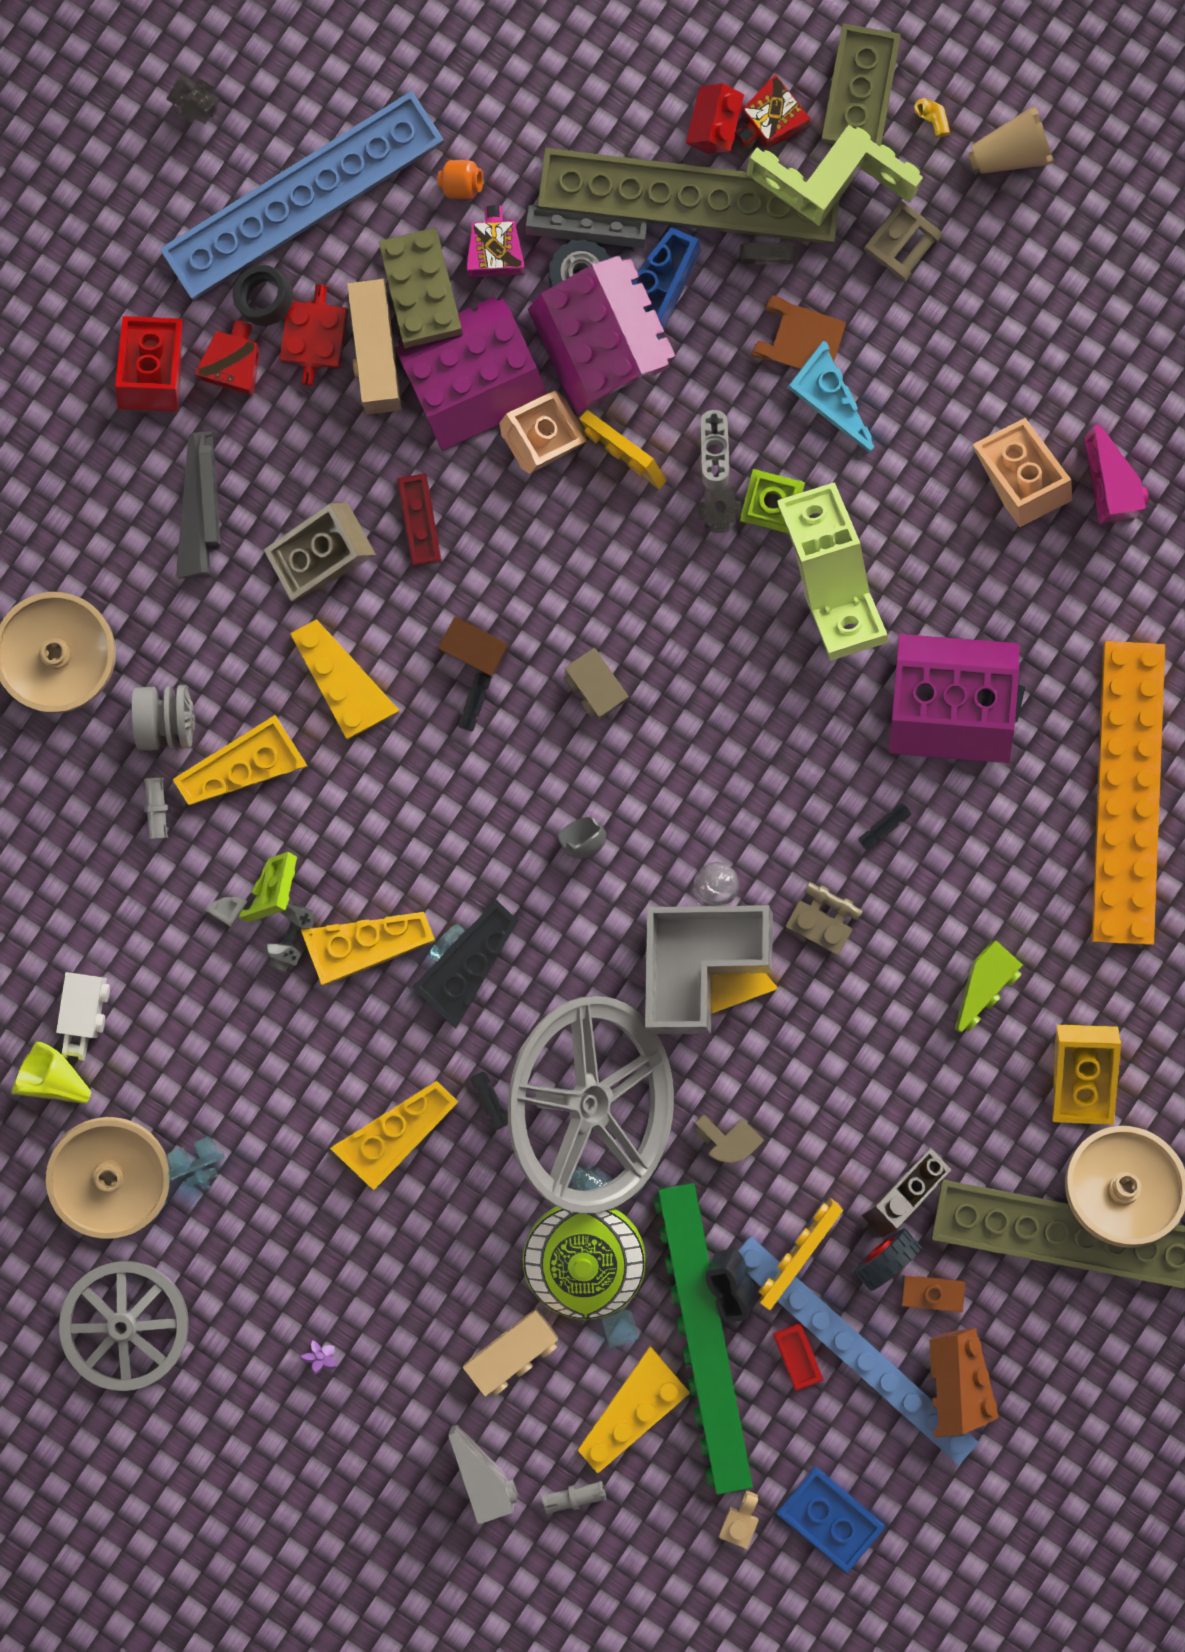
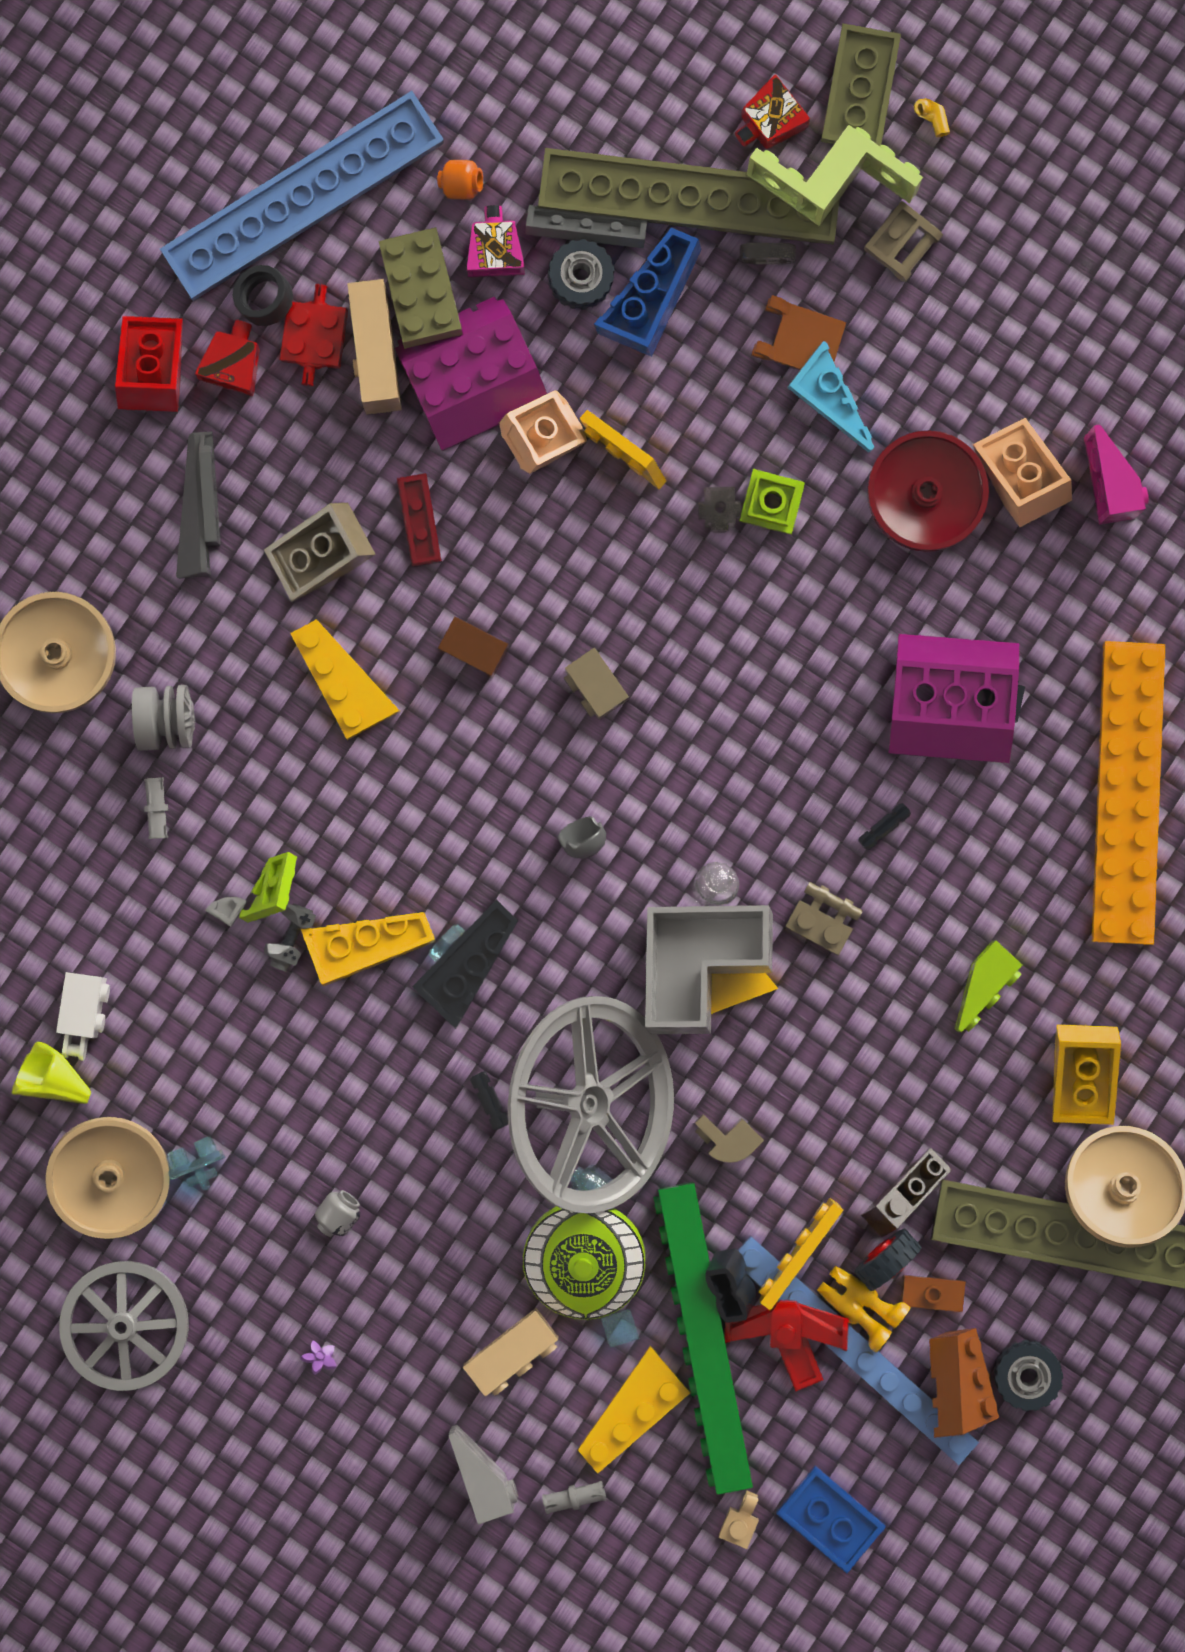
(193, 99): clear smoke brick -> none
(246, 761): yellow wing -> none
(337, 1213): none -> light grey head
(388, 1139): yellow wing -> none
(474, 702): black axle -> none
(600, 332): magenta slope -> none
(709, 459): light grey beam -> none
(715, 118): red brick -> none
(787, 1325): none -> red plate
(832, 571): yellowish green bracket -> none
(855, 1298): none -> yellow piece
(927, 491): none -> dark red dish
(1013, 145): tan cone -> none
(1034, 1393): none -> black wheel

